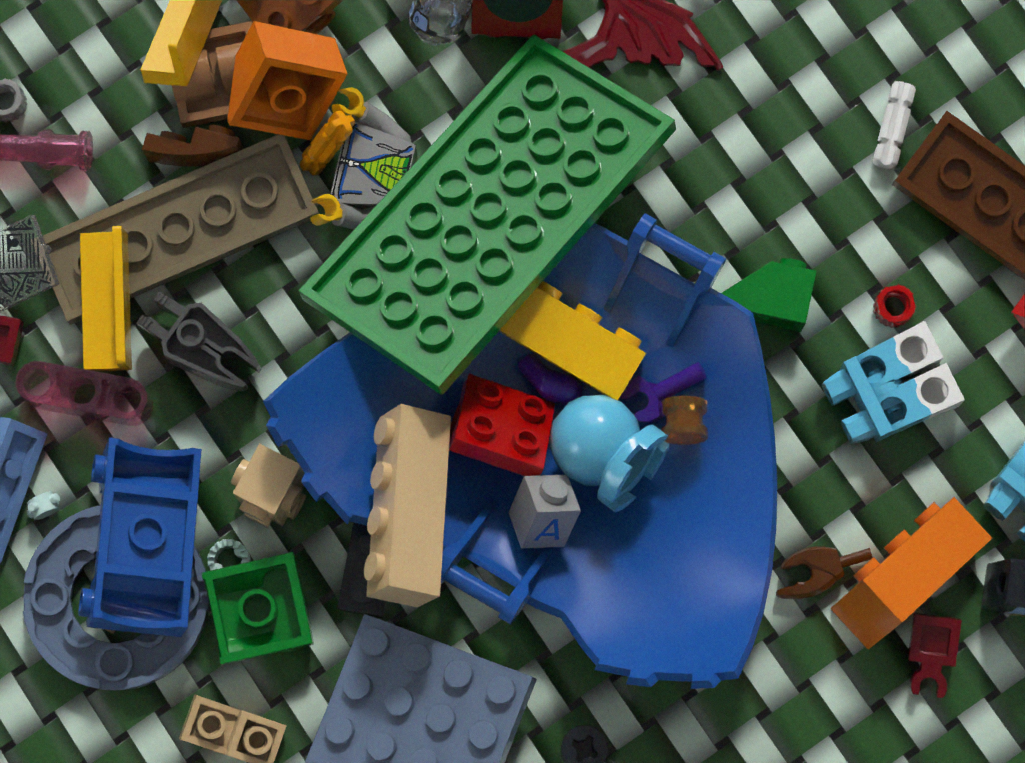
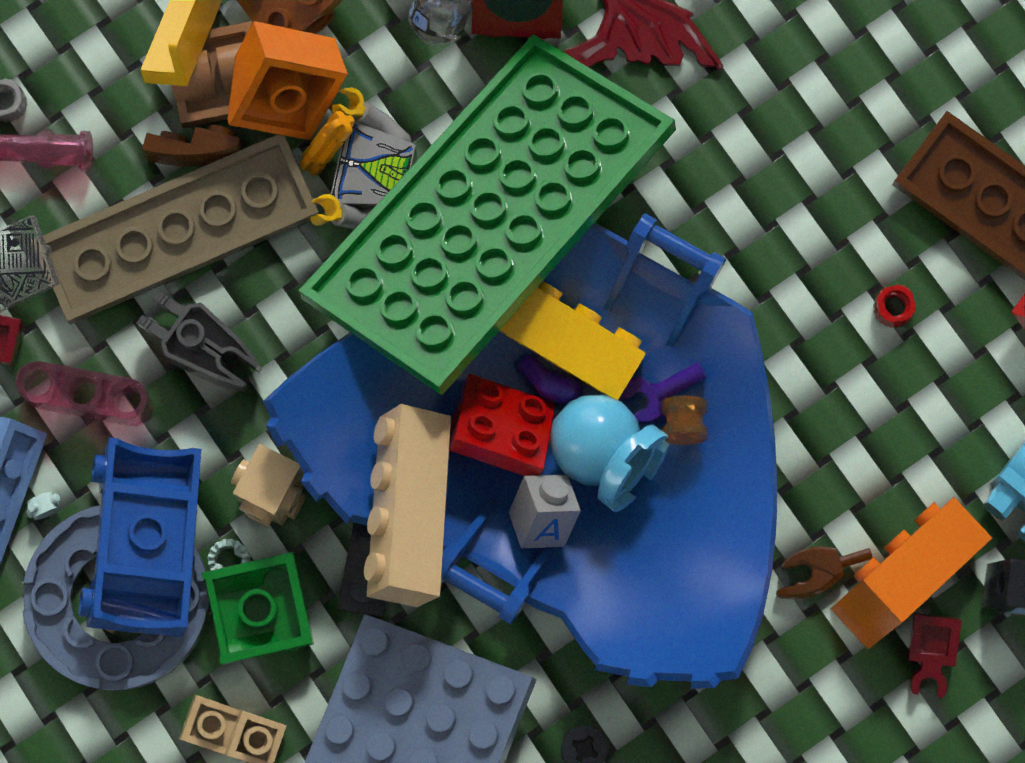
(105, 300): yellow panel -> none
(777, 293): green slope -> none
(878, 388): medium azure hips -> none
(894, 125): white axle -> none

